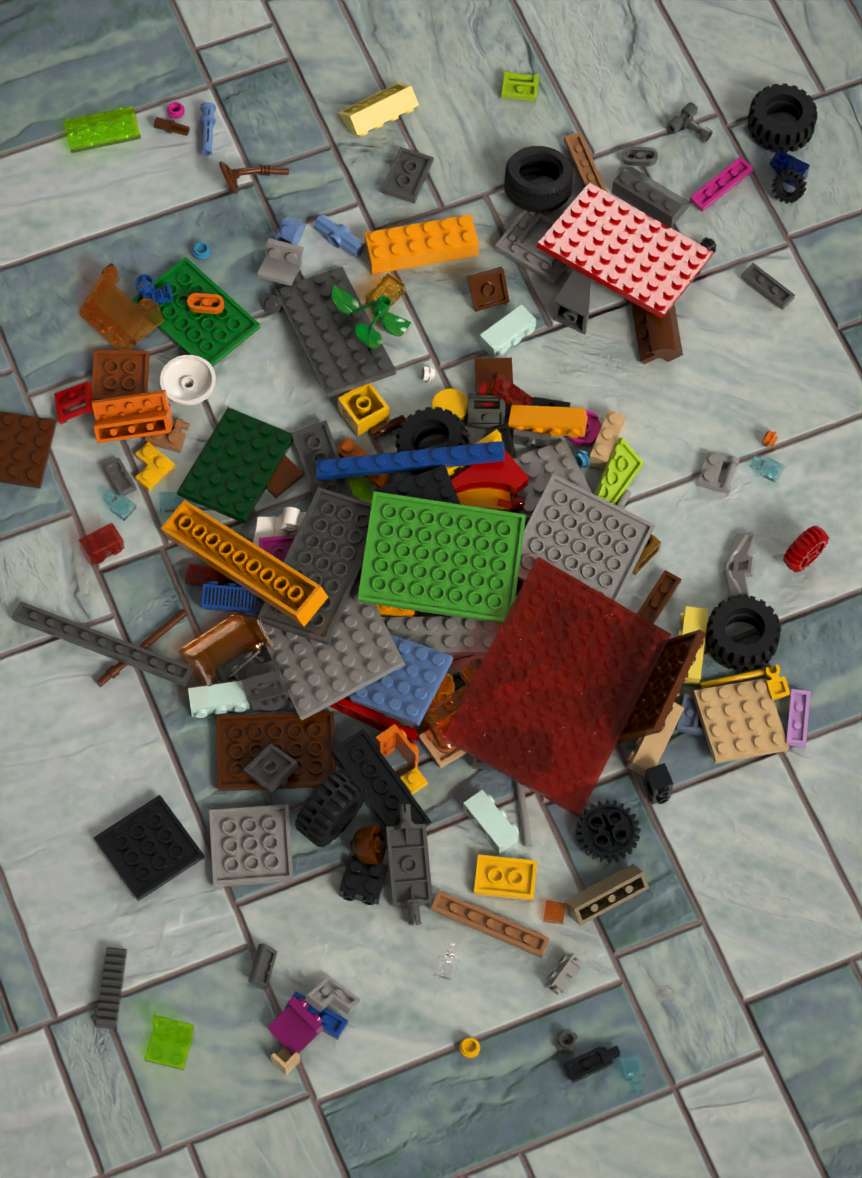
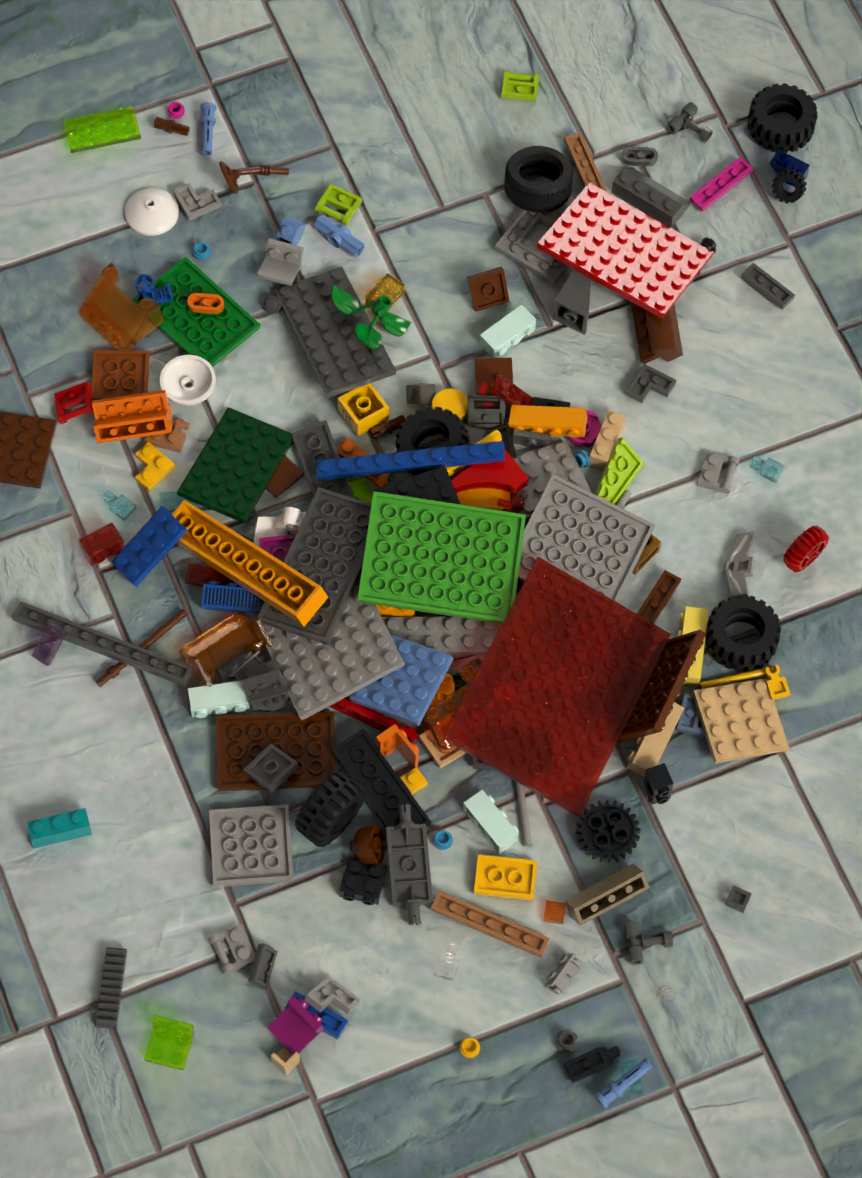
(49, 644): none -> clear purple plate
(59, 828): none -> teal brick
(119, 477): flat silver plate -> none
(149, 546): none -> blue plate
(149, 847): black plate -> none
(151, 219): none -> white dish
(196, 205): none -> light grey plate
(239, 947): none -> light grey plate
(340, 199): none -> lime plate
(379, 108): light yellow slope -> none
(407, 175): dark grey plate -> none
(420, 393): none -> dark grey panel
(421, 244): light orange brick -> none
(427, 373): white plate -> none
(442, 840): none -> dark azure plate
(617, 1087): none -> medium blue pin
(638, 942): none -> dark grey bar
(650, 379): none -> dark grey plate
(738, 899): none -> dark grey plate
(769, 438): orange plate -> none
(798, 718): lavender plate -> none

